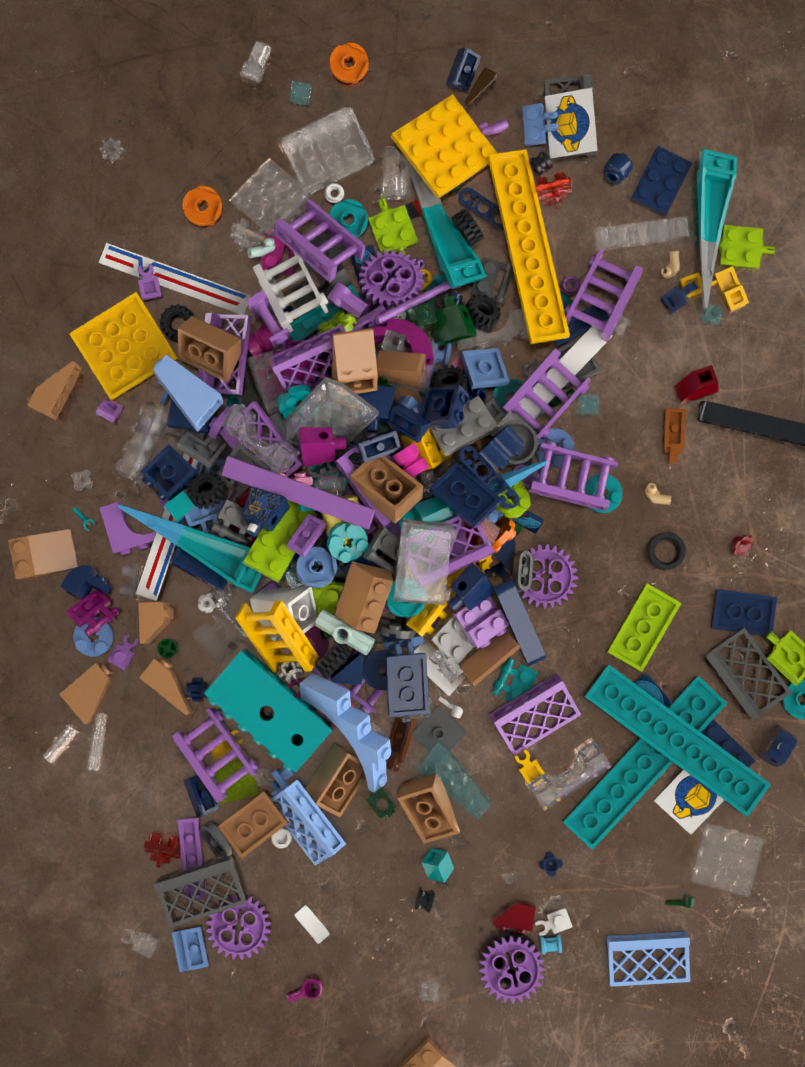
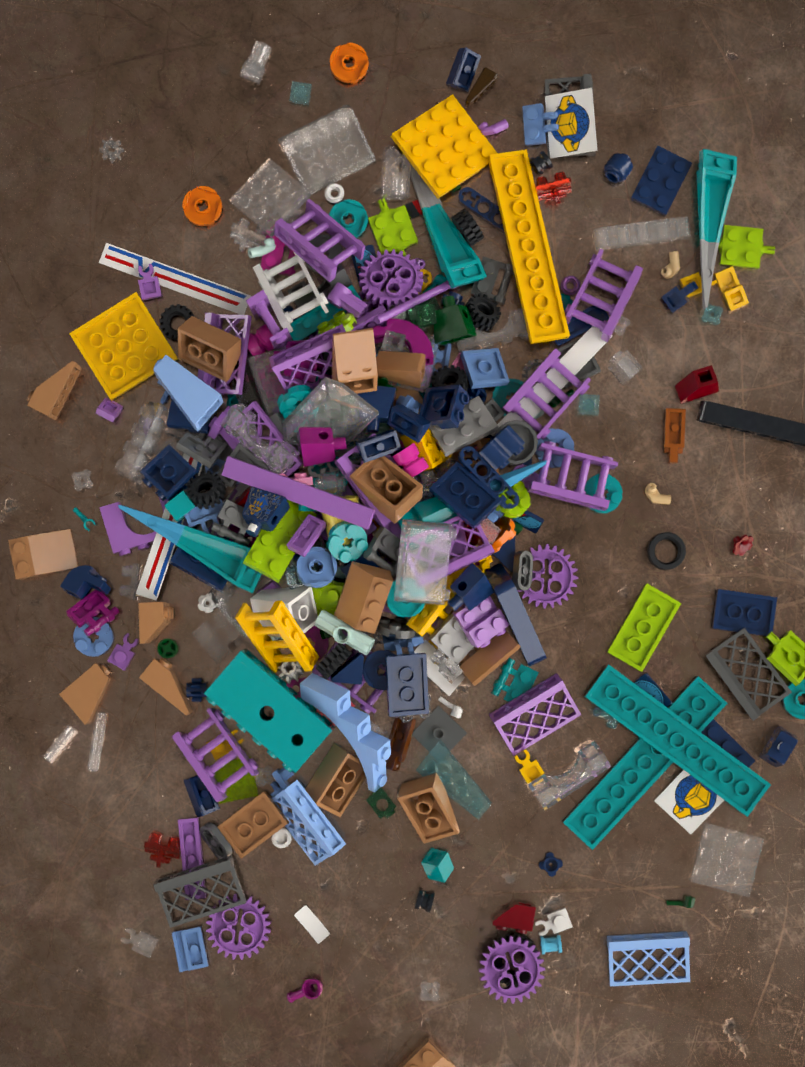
(612, 723): none -> clear light blue arm
(624, 366): none -> clear brick

